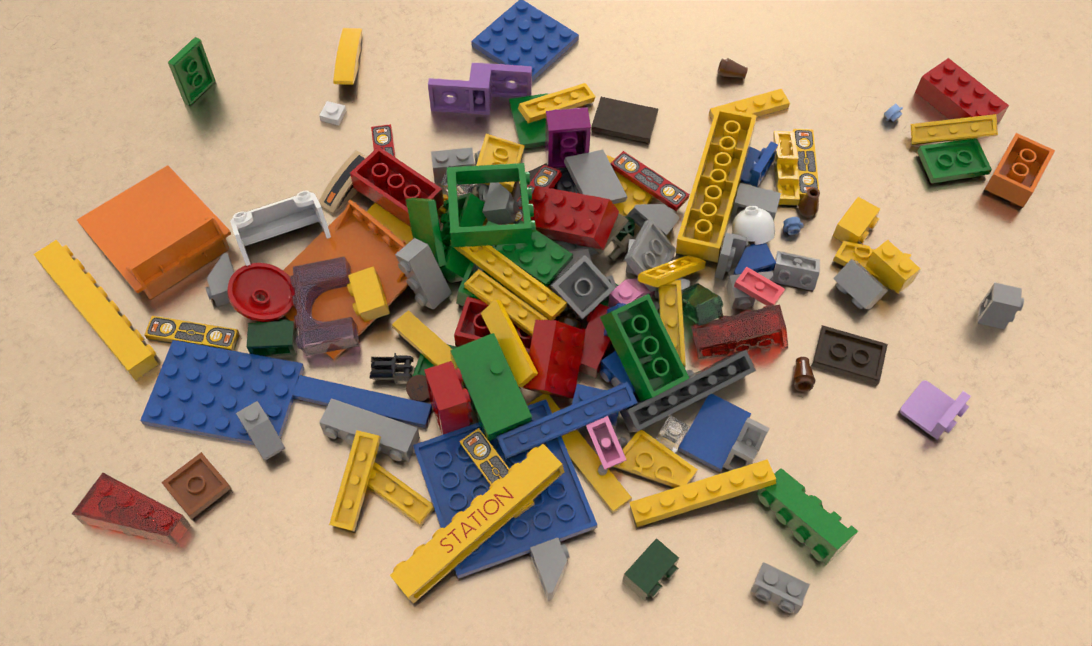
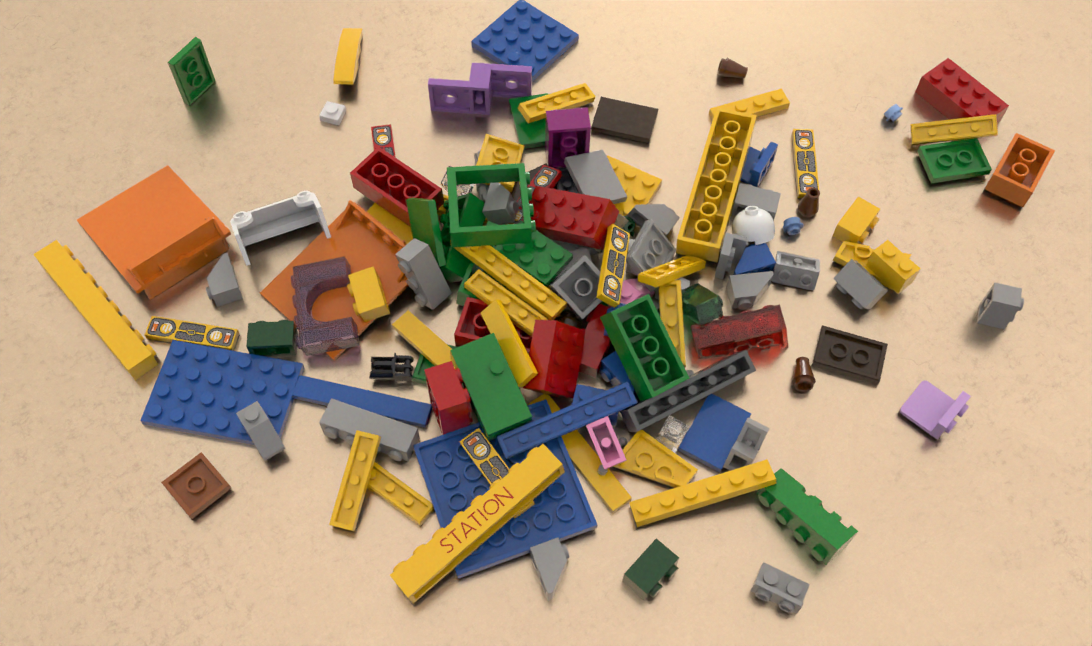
(126, 510): clear red wedge -> none
(264, 283): red dish -> none
(340, 187): tan slope -> none
(417, 388): reddish brown piece -> none
(453, 157): light grey brick -> none
(613, 266): none -> tile
(649, 181): tile -> none
(759, 287): coral plate -> none
(786, 168): yellow slope -> none

